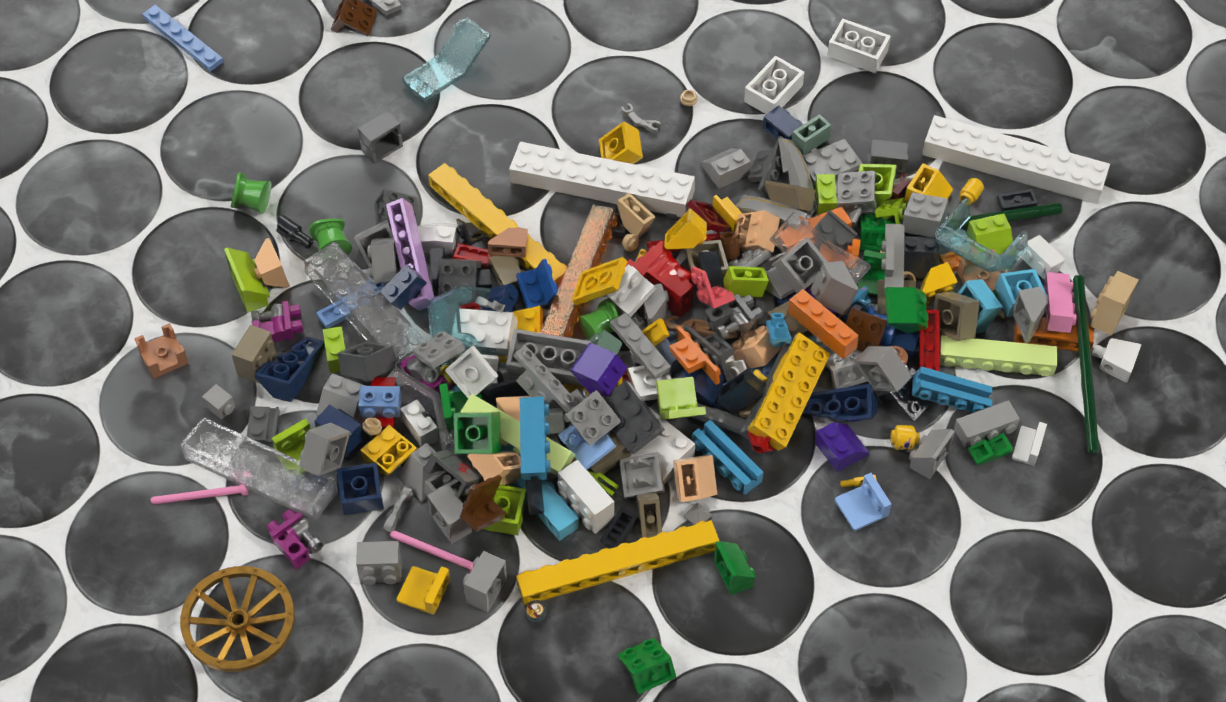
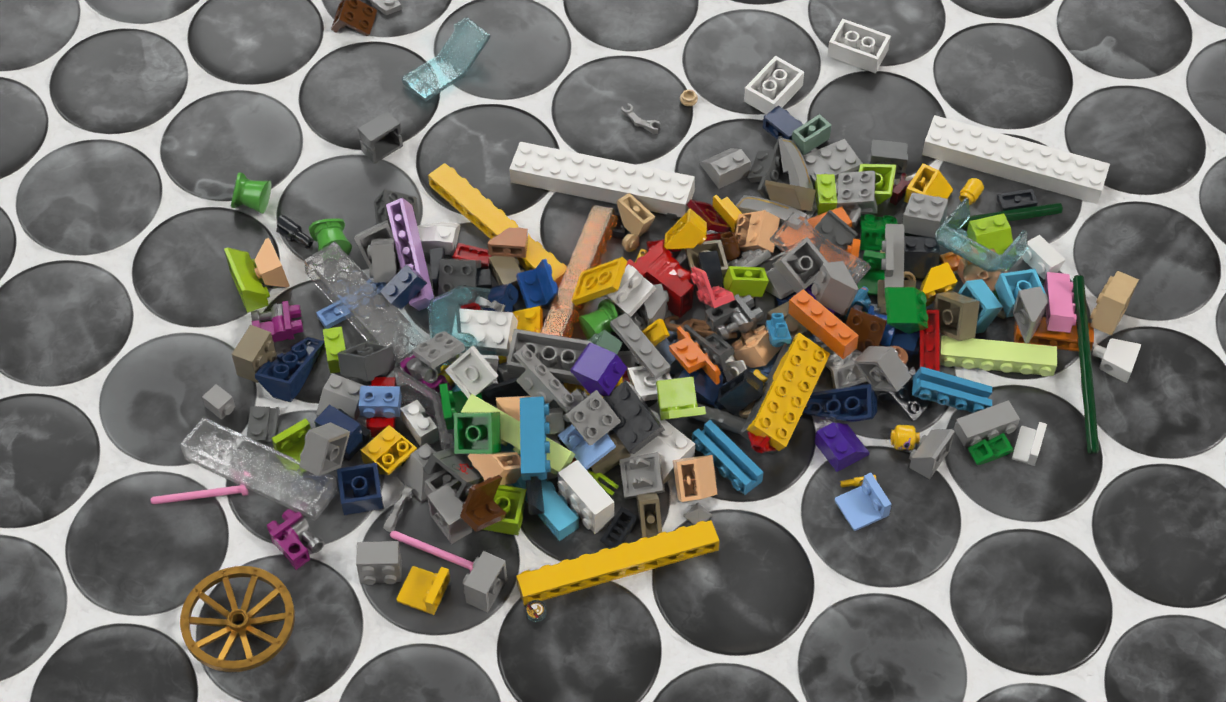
(162, 353): nougat panel -> none
(182, 38): medium blue plate -> none
(372, 426): tan plate -> none
(463, 233): black bracket -> none
(621, 144): yellow slope -> none
(648, 665): green bracket -> none
(733, 567): green slope -> none
(892, 207): lime bracket -> none

